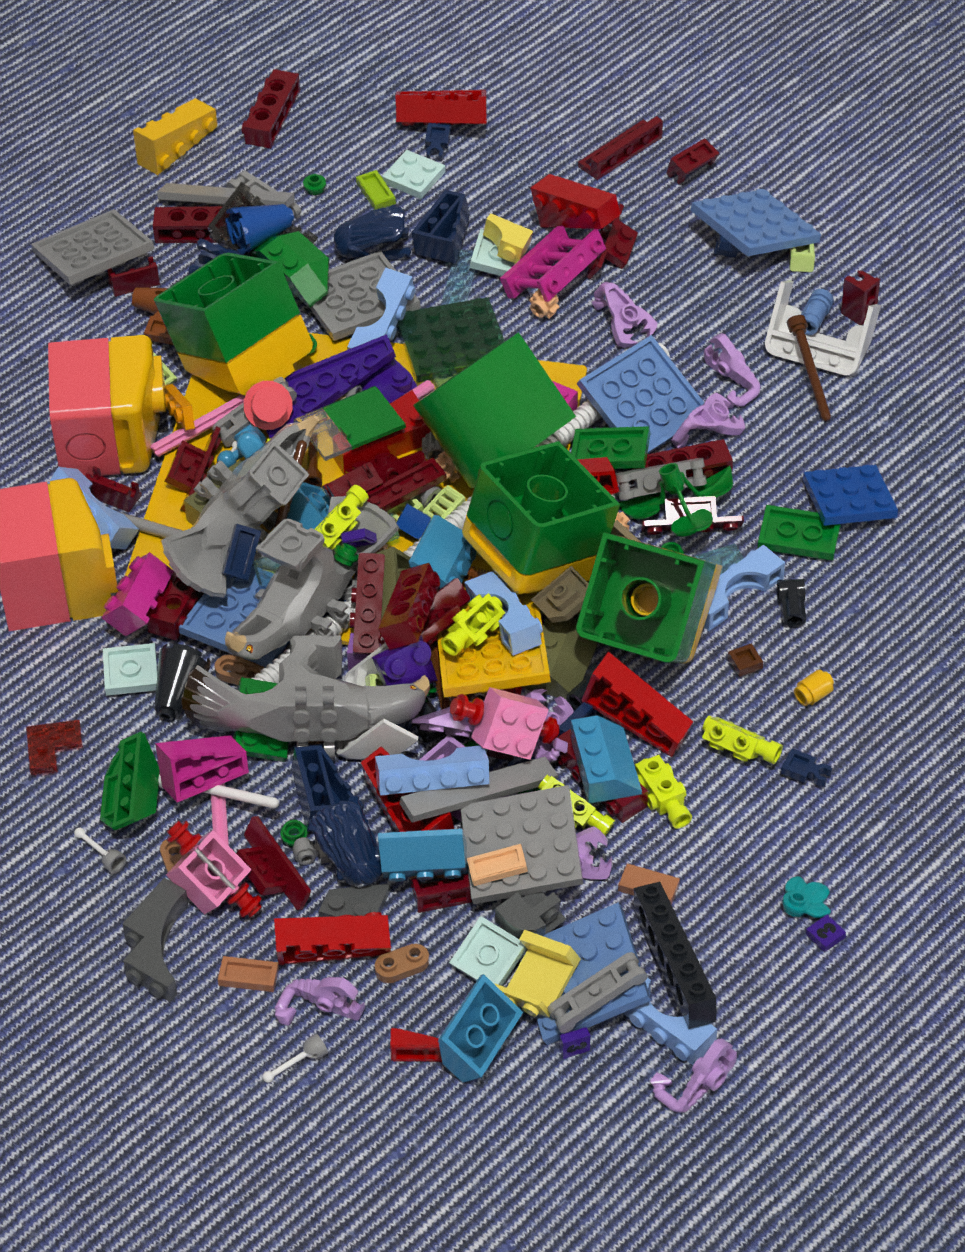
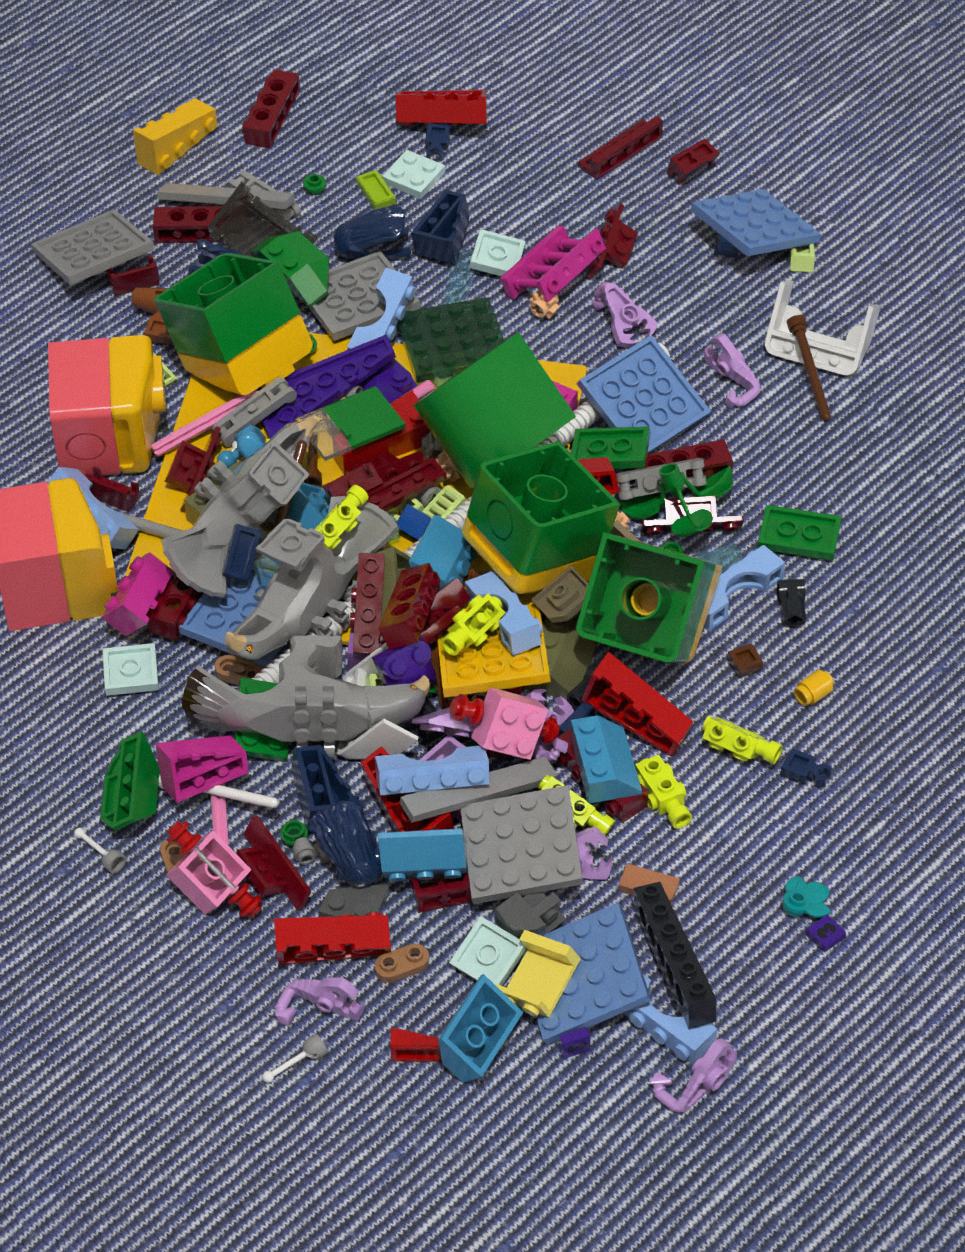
(46, 739): clear red plate -> none
(147, 932): dark grey arch -> none
(172, 676): black cone -> none
(179, 407): light orange plate -> none
(248, 974): nougat tile -> none
(256, 224): blue cone -> none
(267, 405): coral piece -> none
(346, 554): green plate -> none
(359, 537): dark purple tile -> none
(497, 864): light nougat tile -> none
(509, 237): light yellow arch -> none
(573, 204): red wedge -> none
(596, 991): light grey plate -> none
(709, 416): lavender animal -> none
(816, 309): medium blue axle -> none
(850, 495): blue plate -> none
(859, 296): dark red hinge -> none

